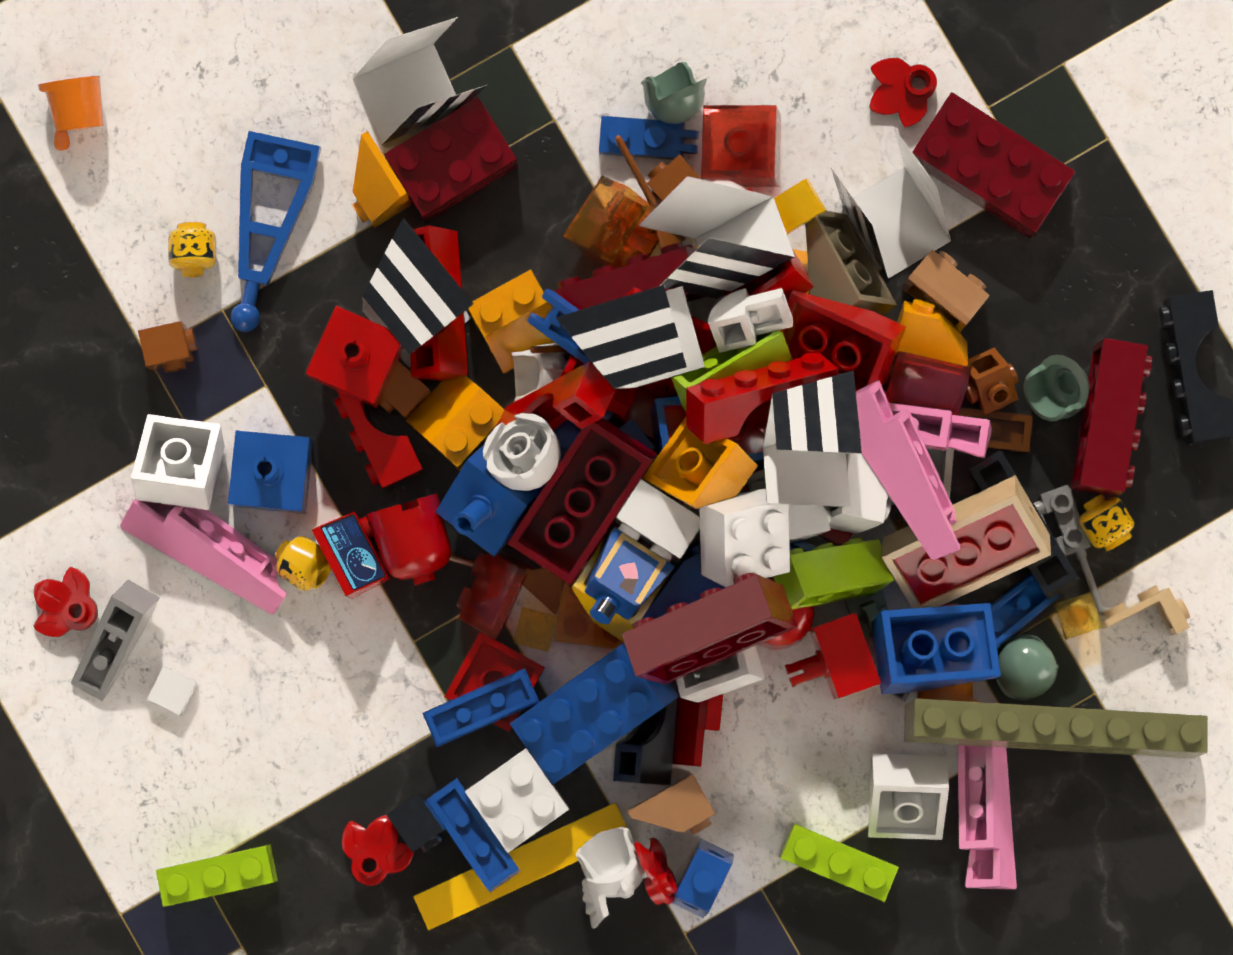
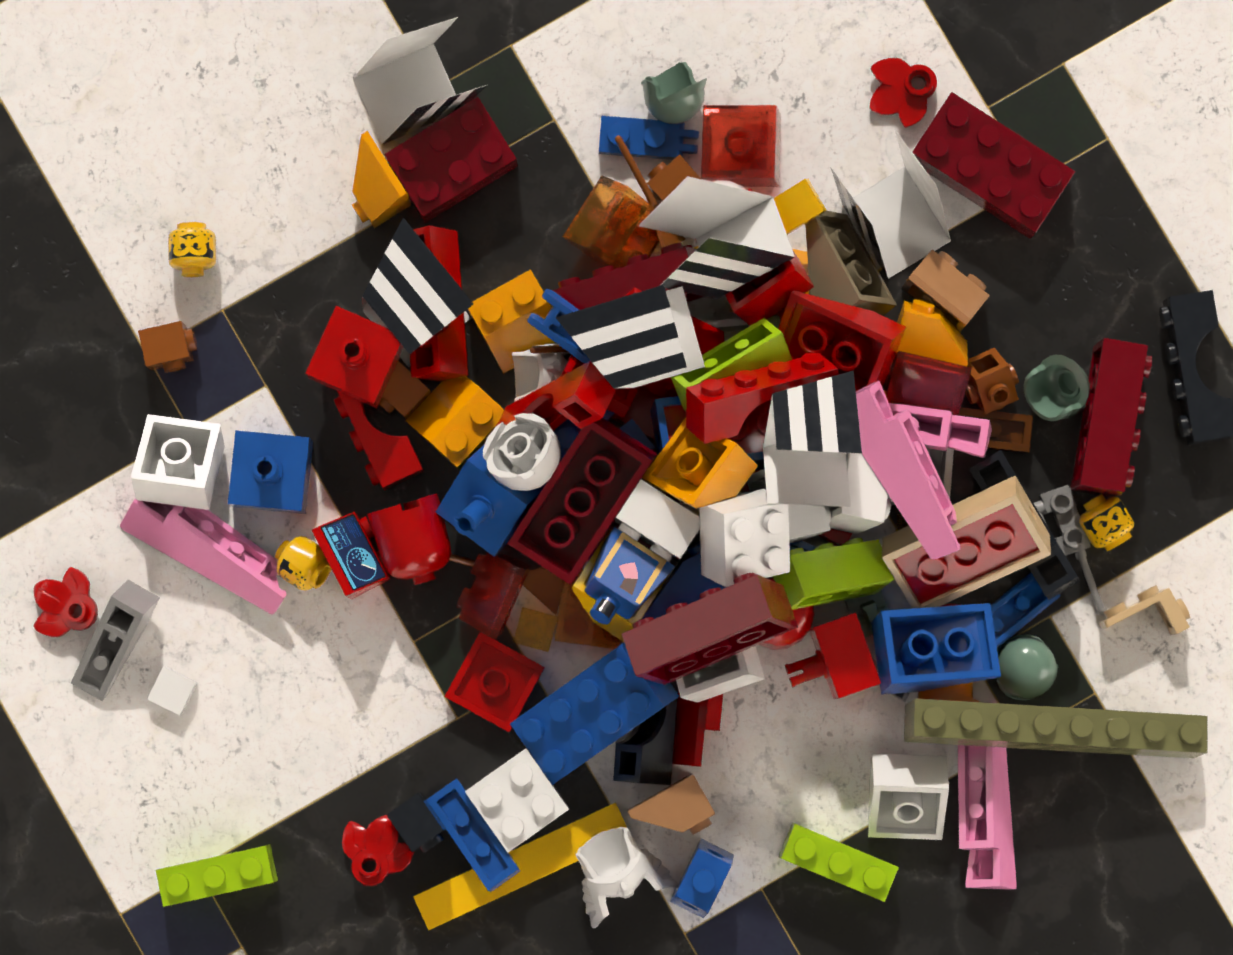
(73, 106): orange hat -> none
(278, 158): blue plate -> none
(480, 707): blue tile -> none
(661, 879): red plate -> none
(742, 317): white brick -> none
(1077, 616): clear yellow plate -> none

